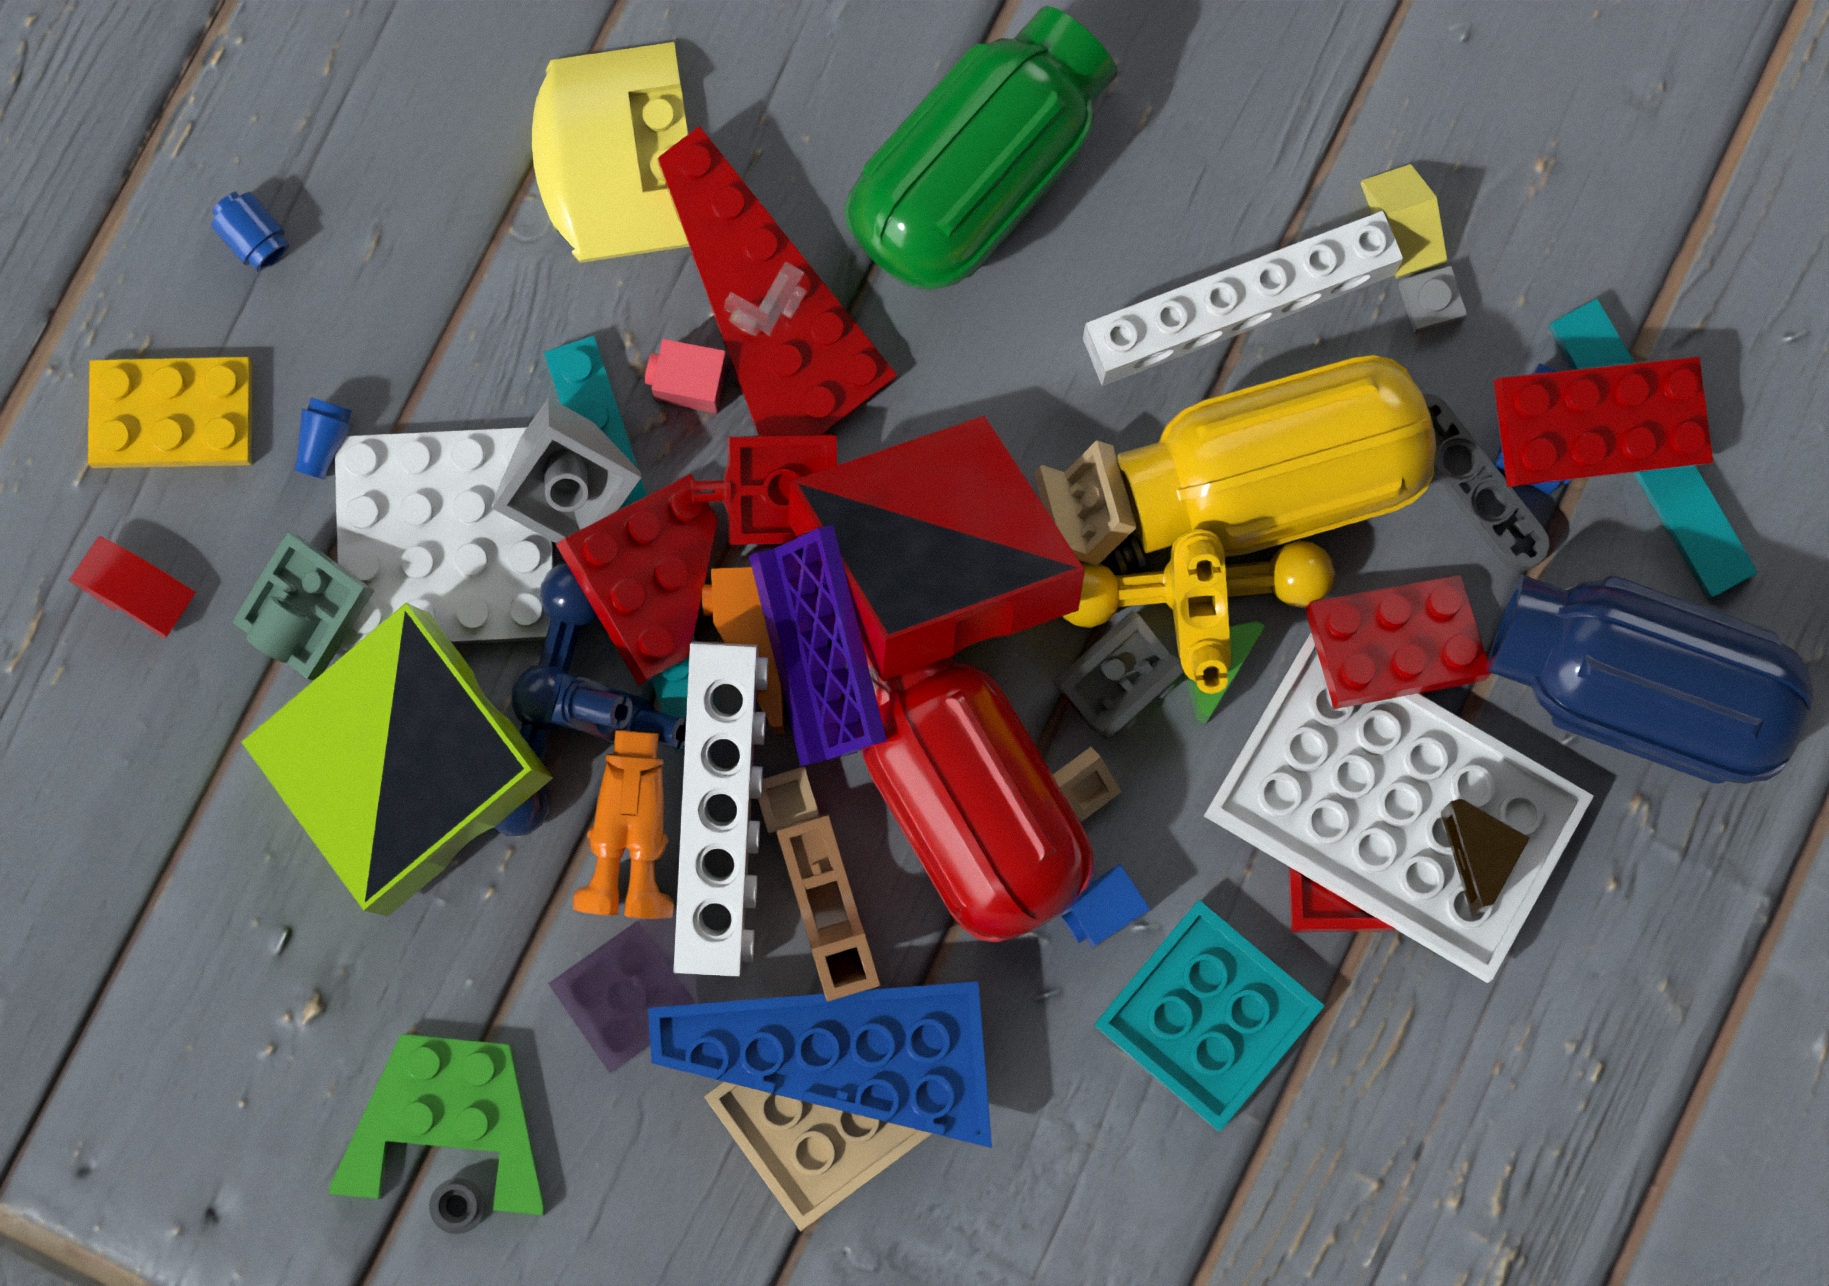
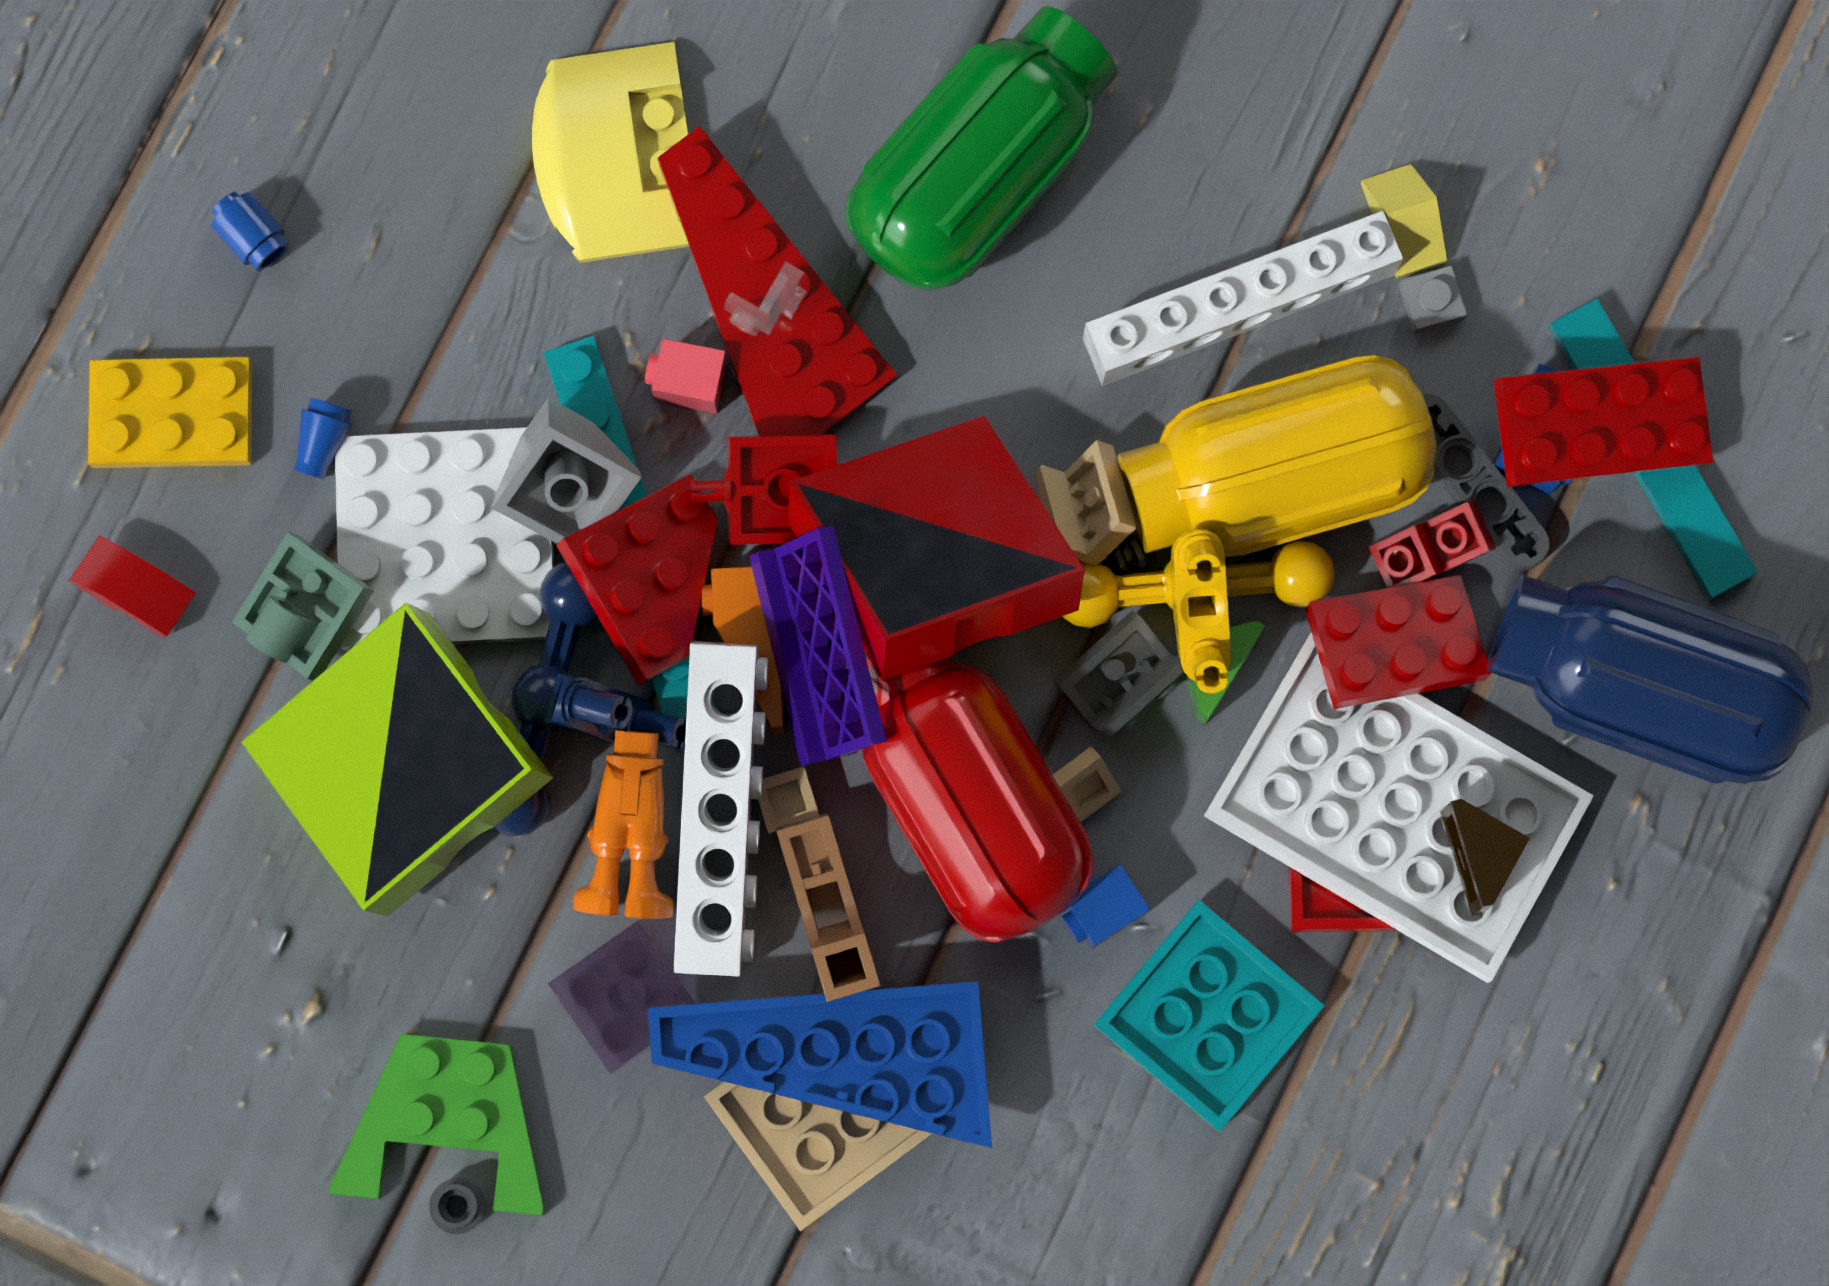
(1433, 546): none -> red slope

